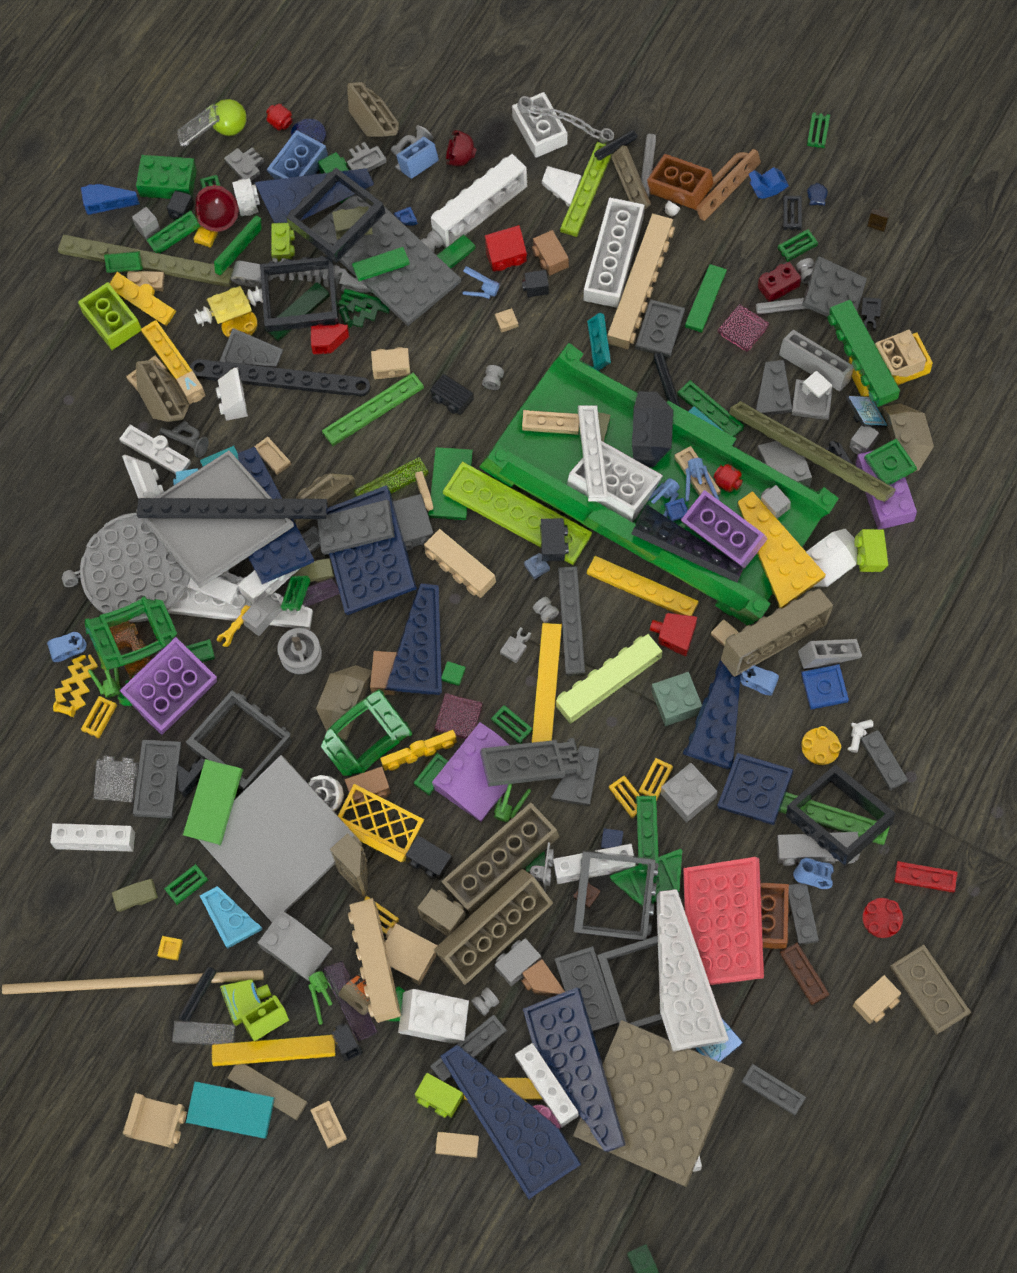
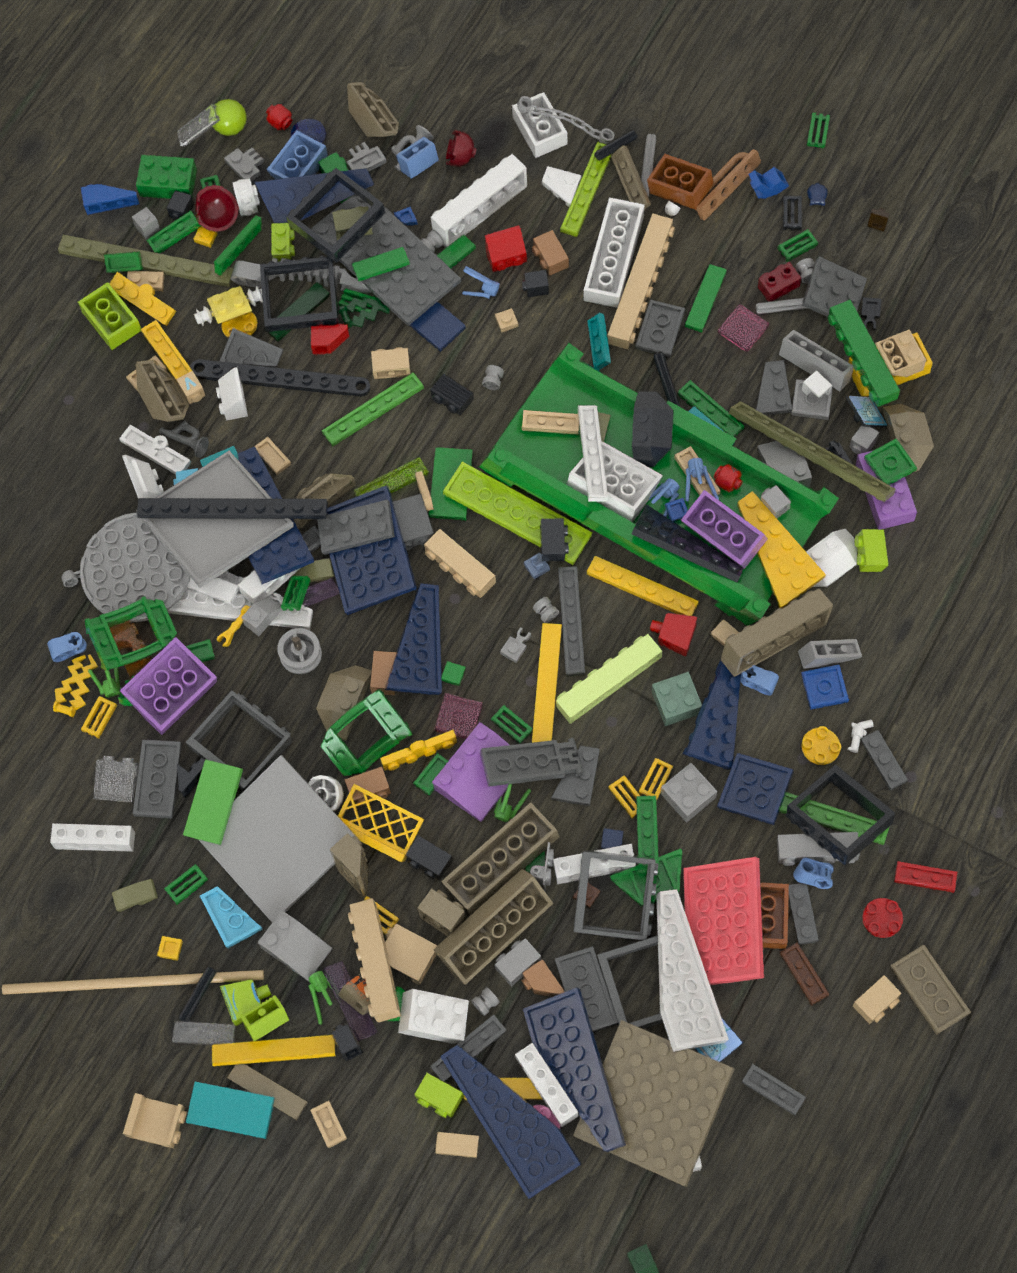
(438, 326): none -> dark blue tile

